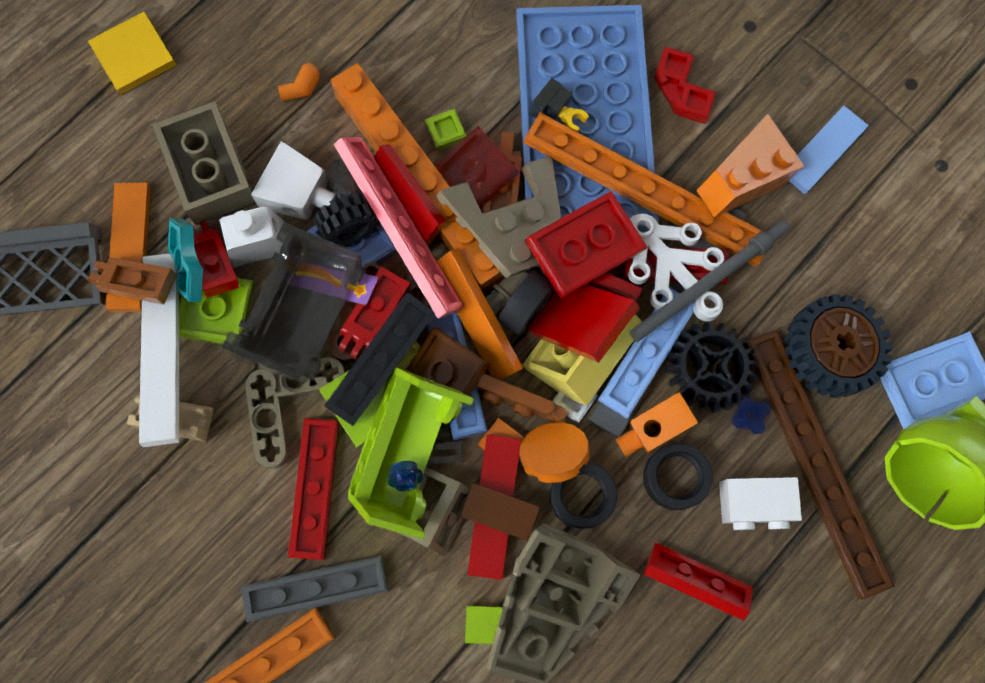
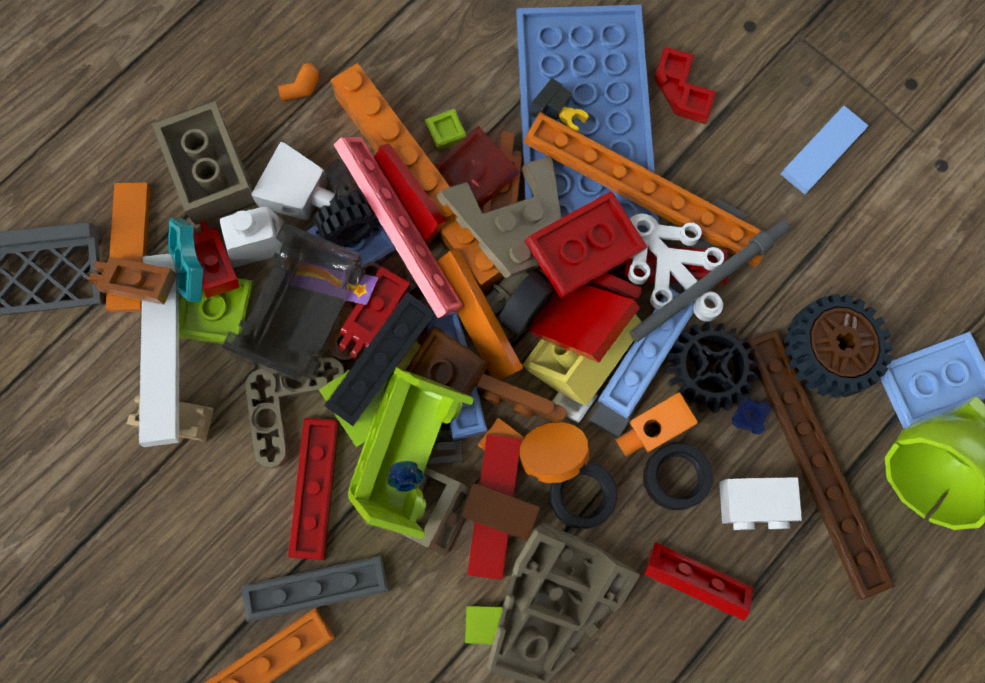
(131, 53): yellow tile -> none
(751, 170): orange wedge -> none

